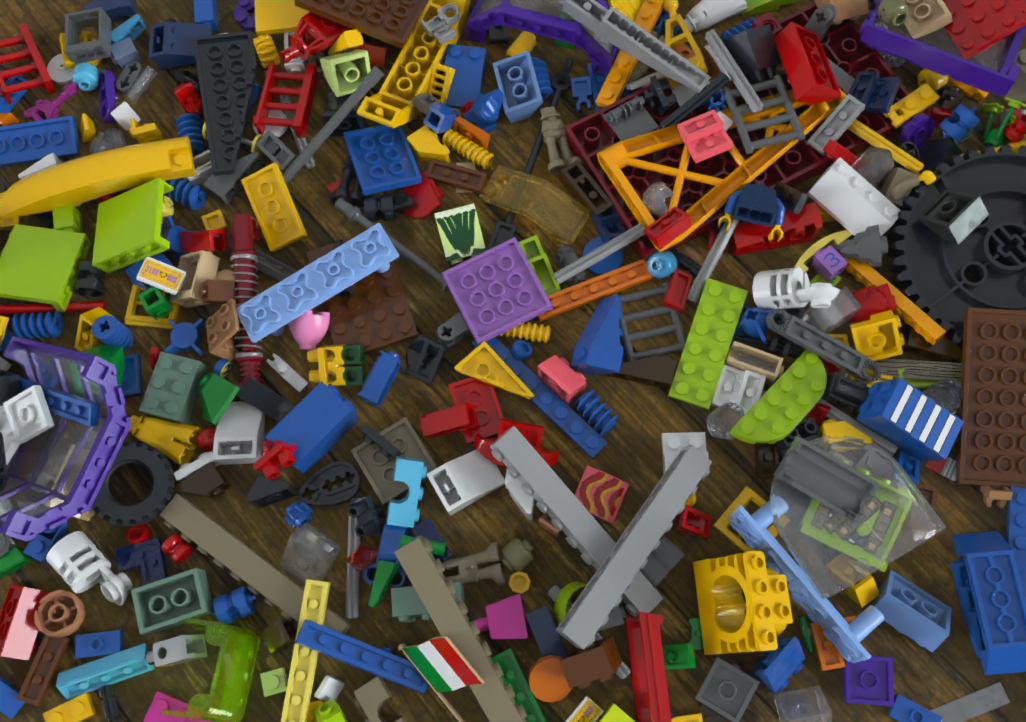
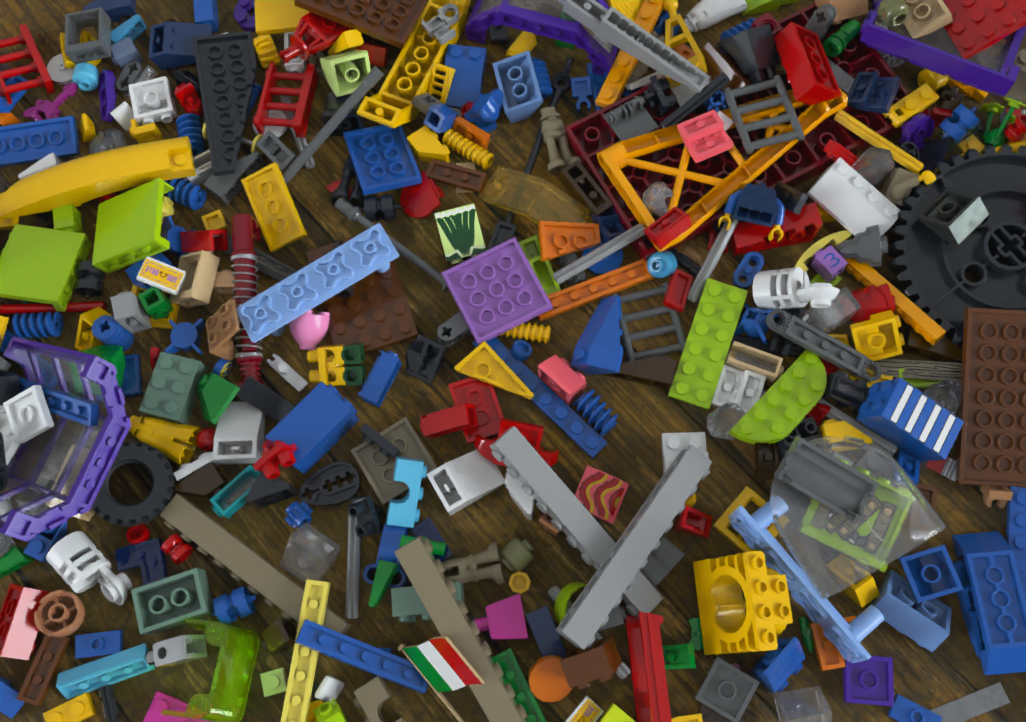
(130, 312): none -> light grey brick
(152, 101): none -> white plate
(216, 291): reddish brown brick -> none
(234, 494): none -> teal window
(361, 557): clear red slope -> none
(404, 200): pearl dark grey tile -> none
(566, 238): none -> orange wing
(734, 71): light grey axle -> none
(746, 271): none -> blue plate
(836, 123): light grey plate -> none
(838, 41): none -> green axle
(931, 573): none -> blue slope
(970, 143): none -> yellow plate

